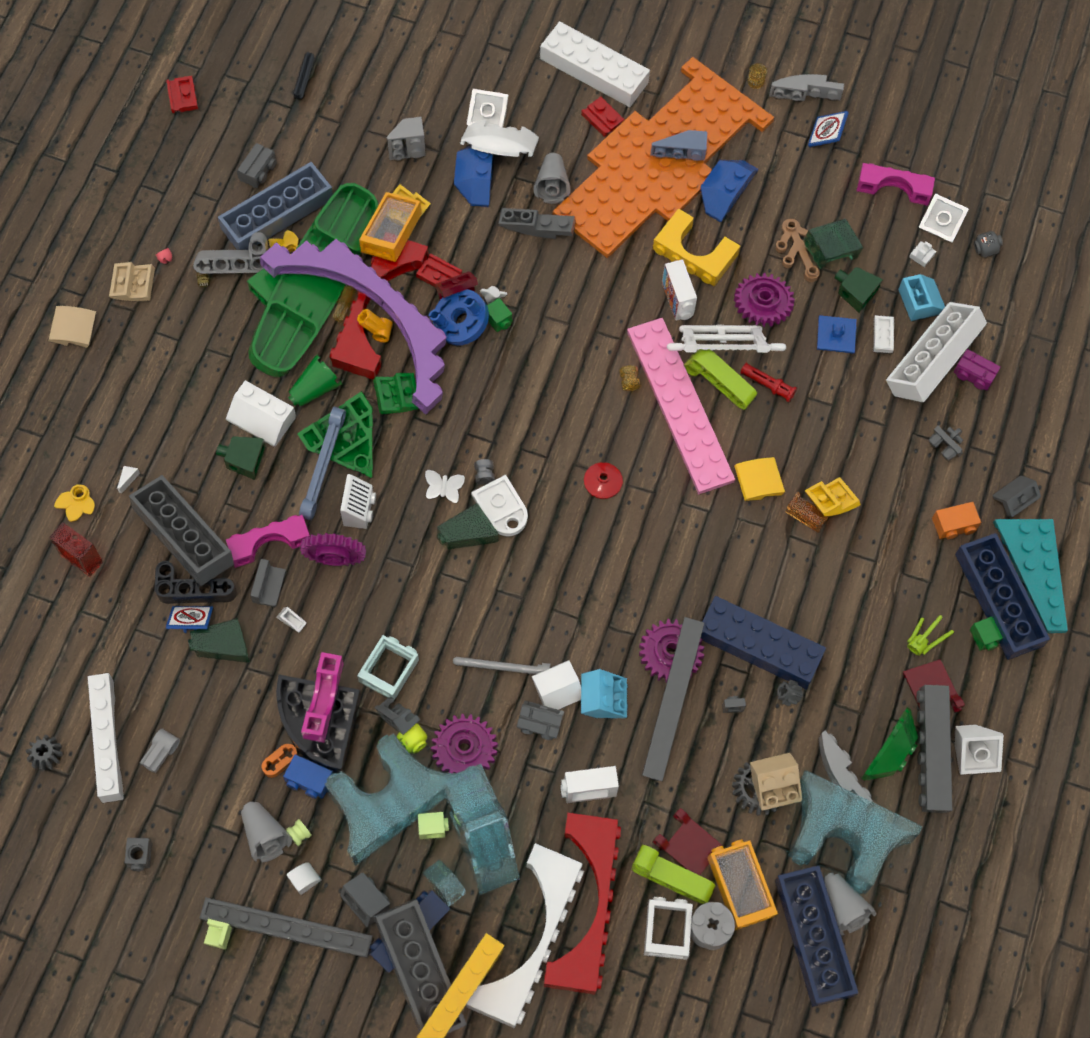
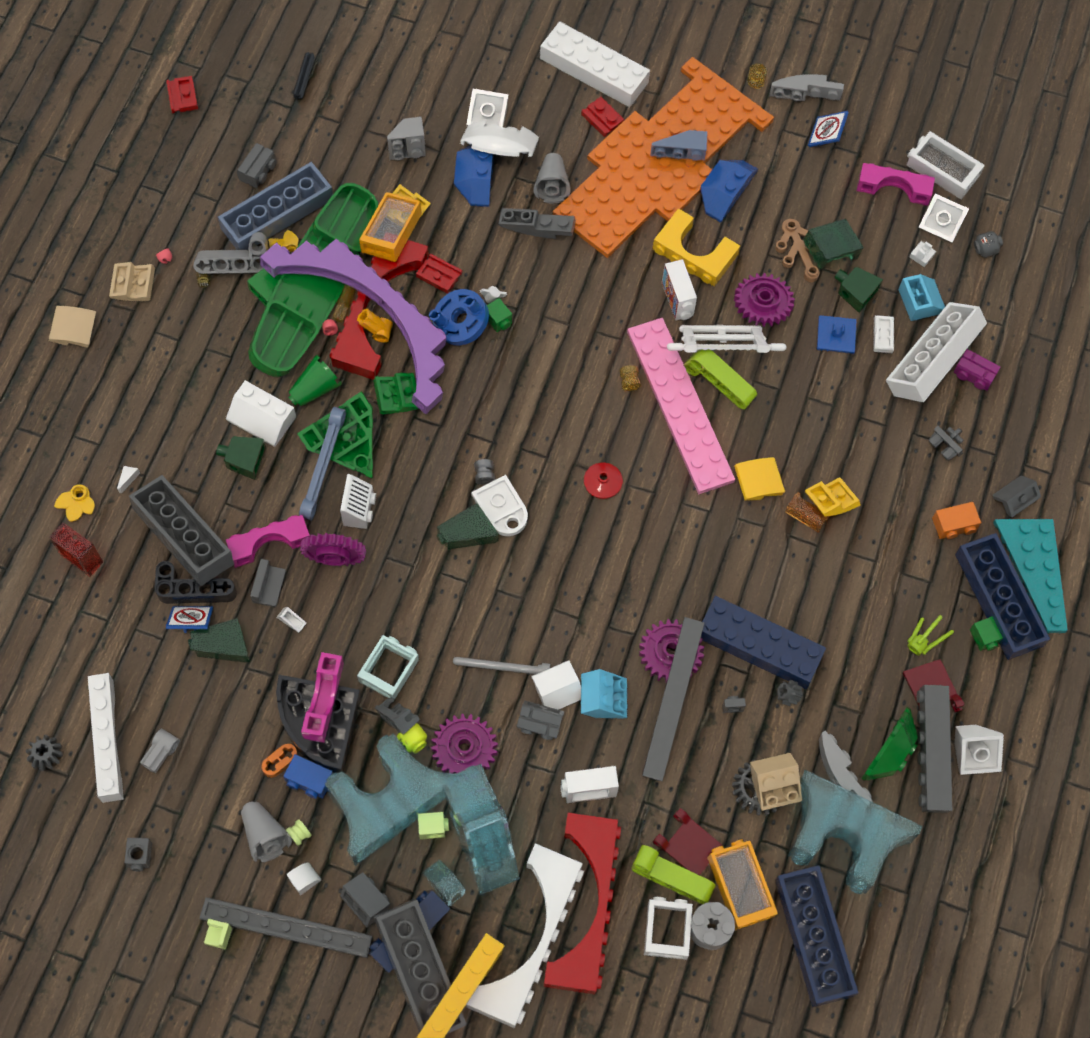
(329, 327): none -> coral hinge
(442, 486): white piece -> none
(456, 284): dark red panel -> none
(776, 386): red pin -> none
(848, 905): light grey cone -> none
(949, 165): none -> white window

